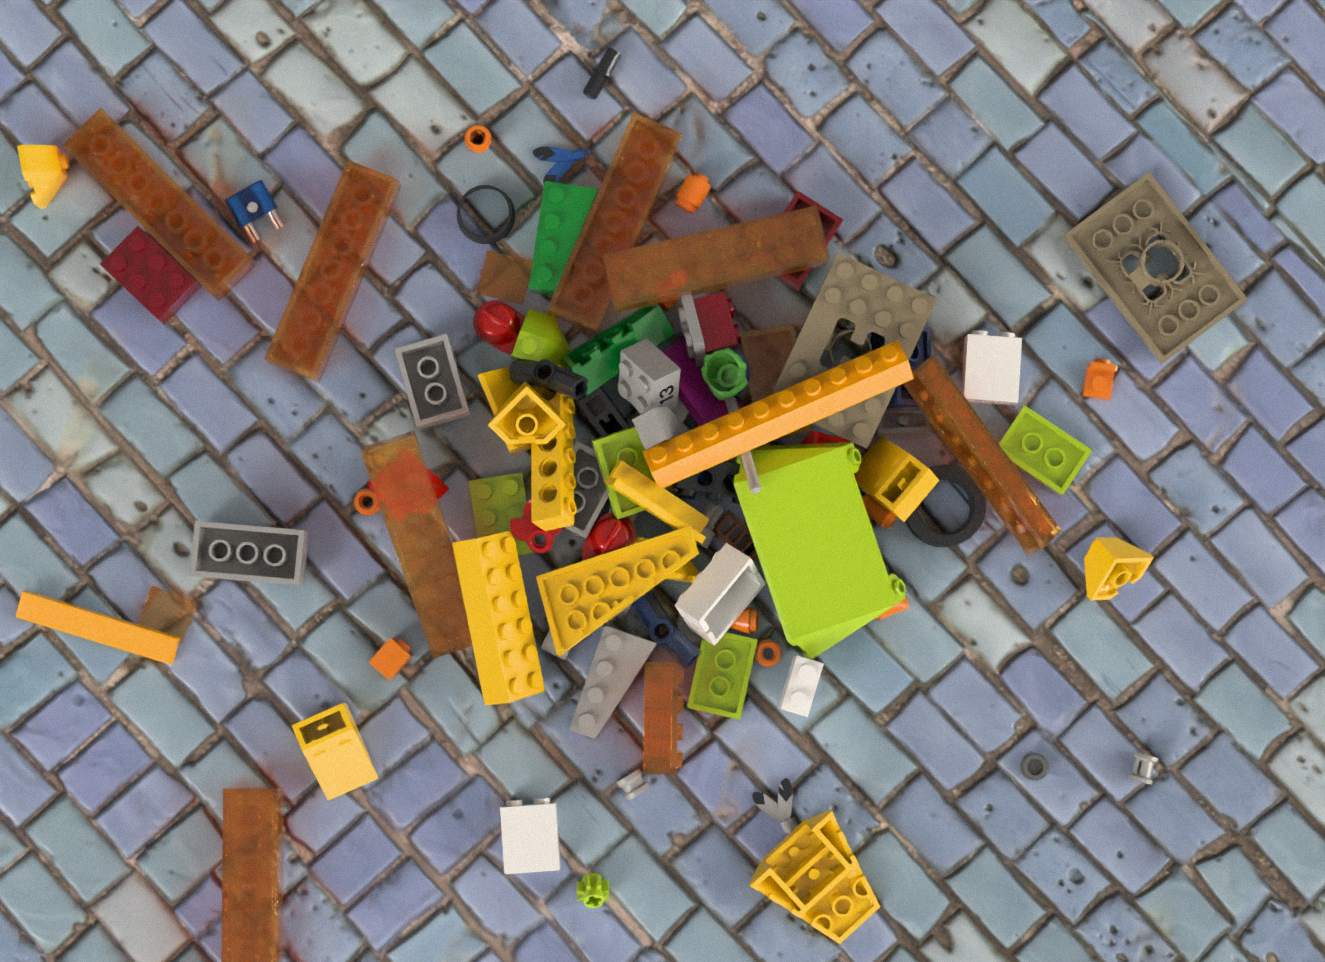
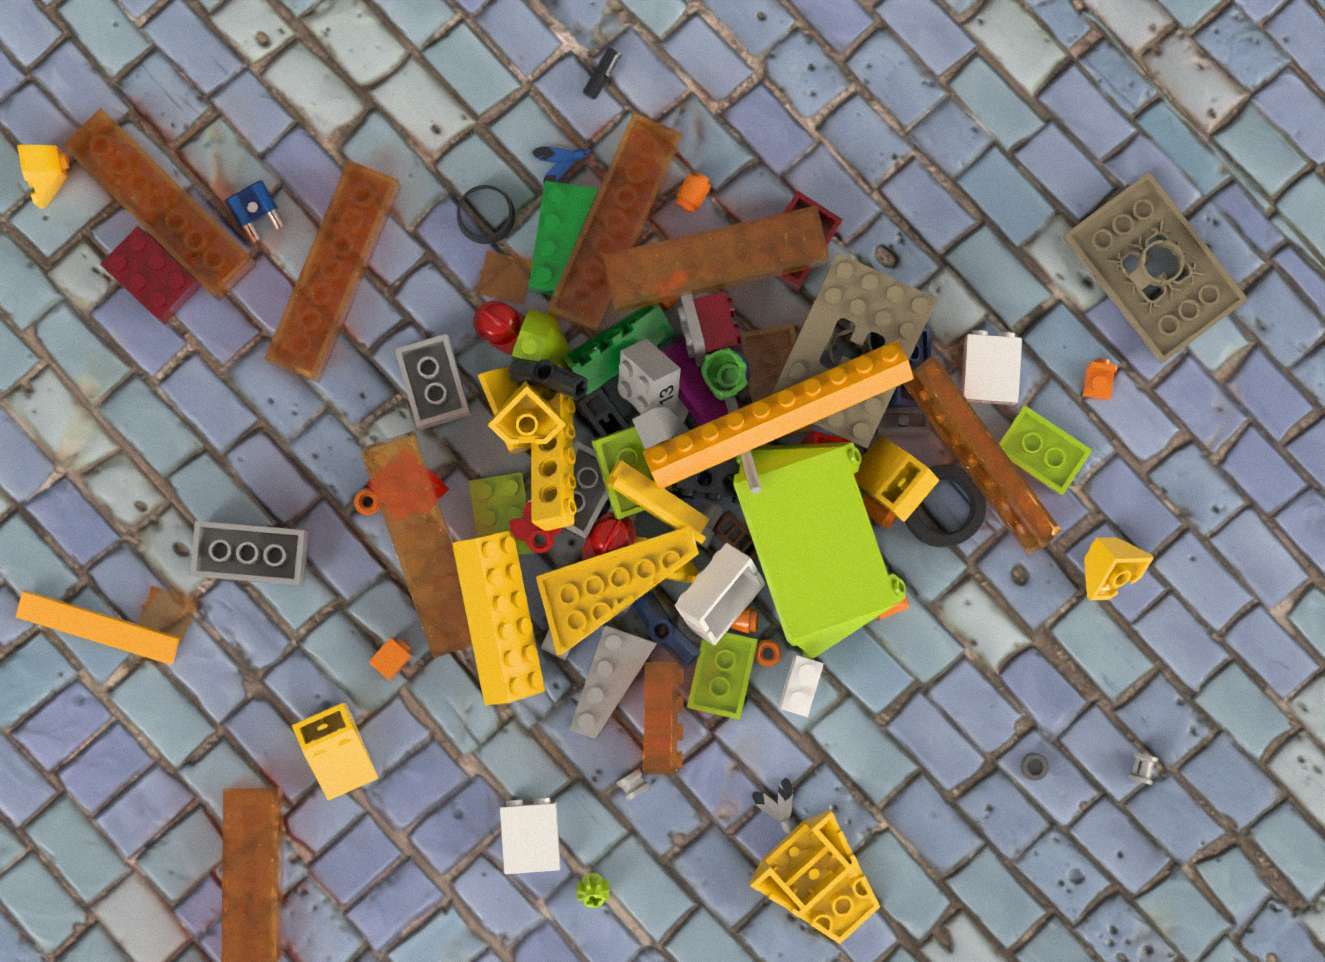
(475, 134): orange cone -> none

